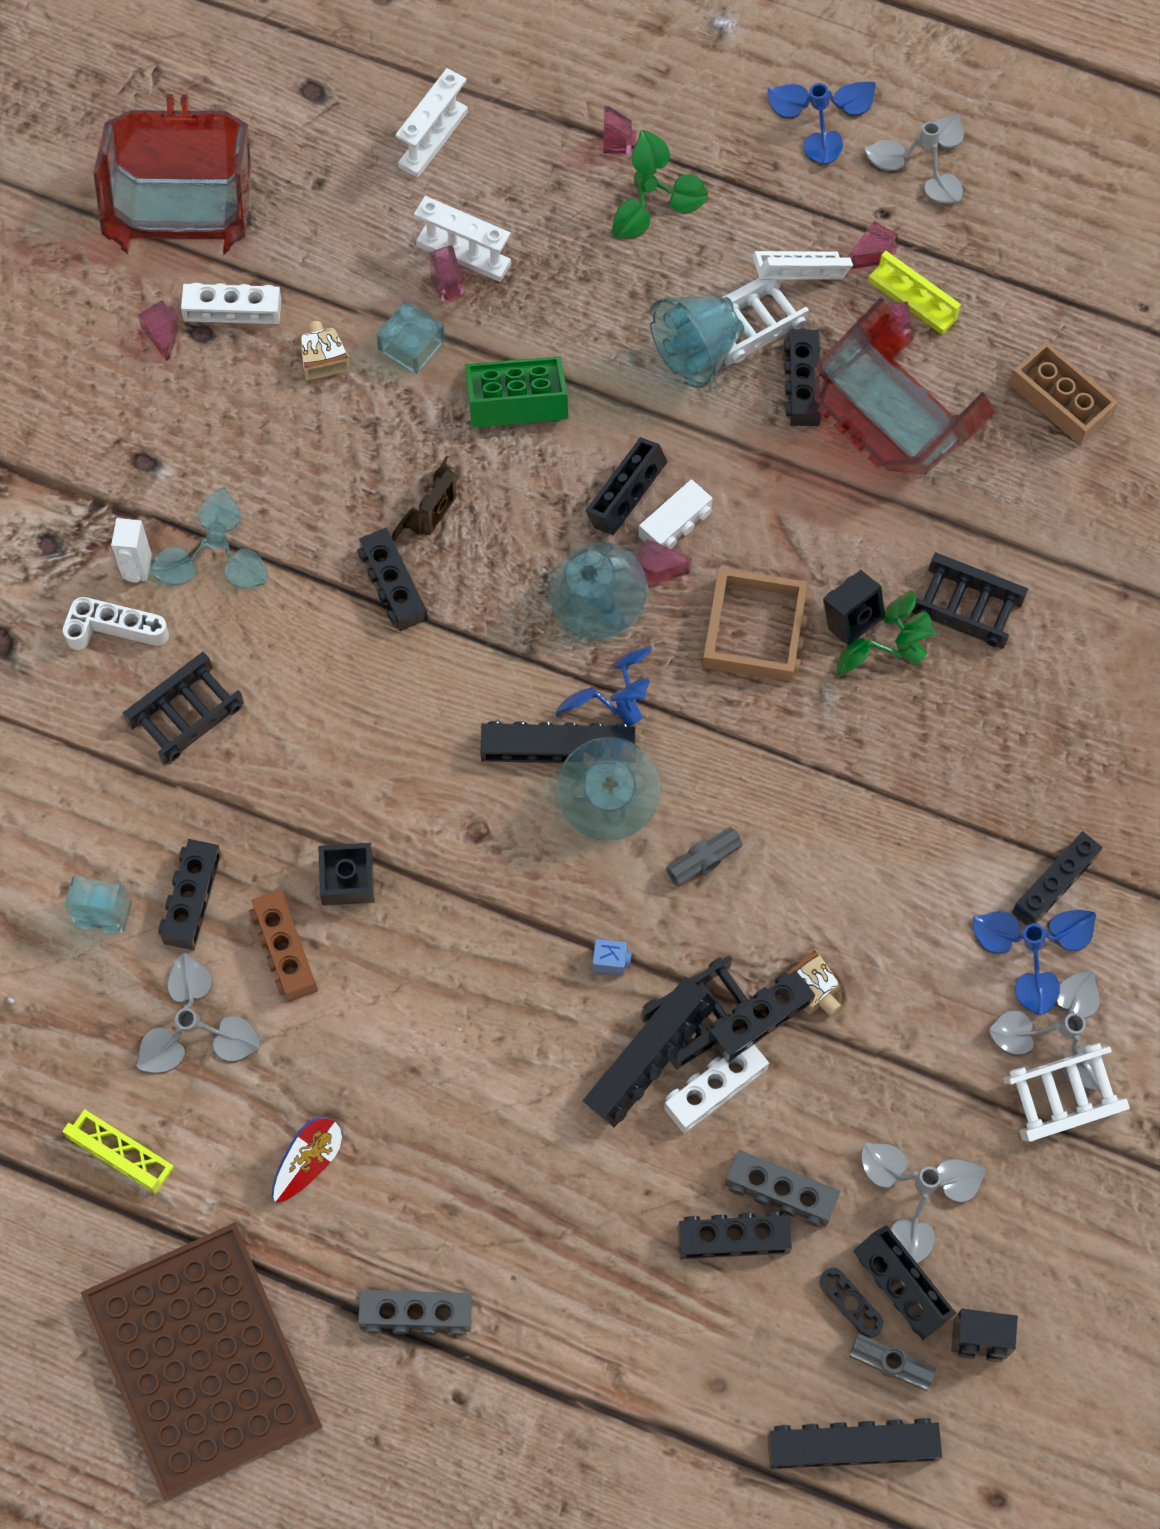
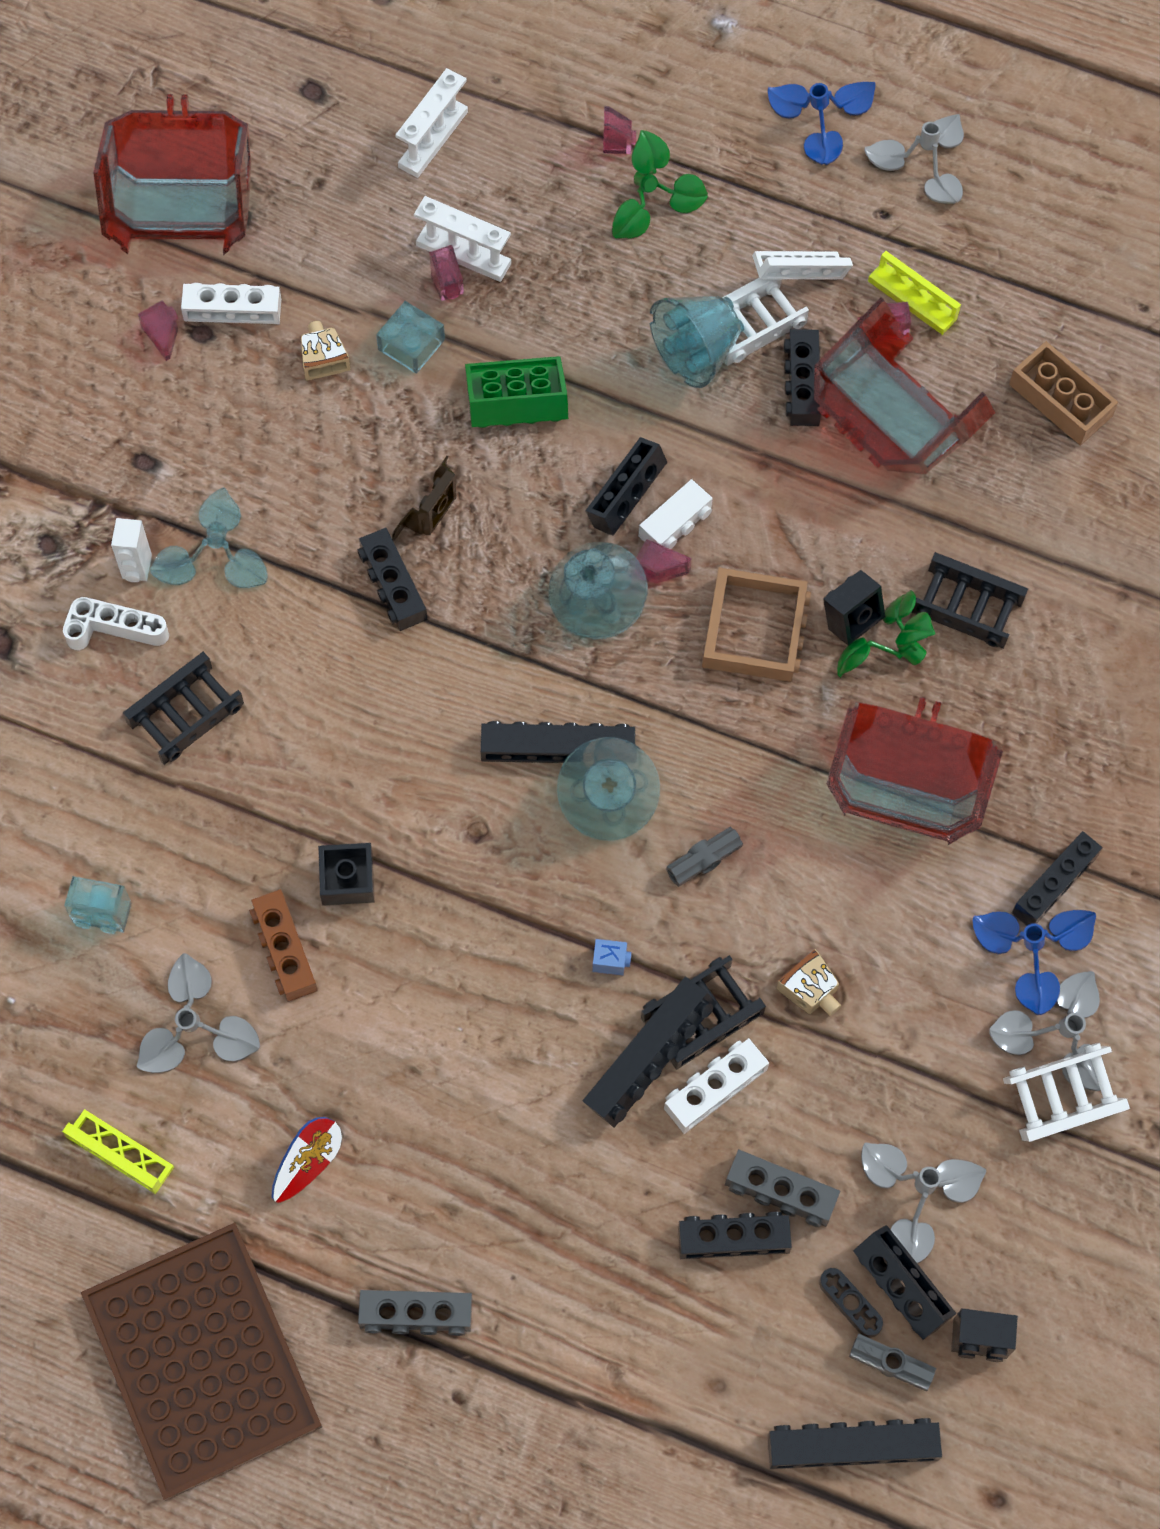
(186, 933): black brick -> none
(624, 698): blue plant -> none
(732, 1044): black brick -> none
(873, 245): clear pink slope -> none
(913, 771): none -> clear red windscreen

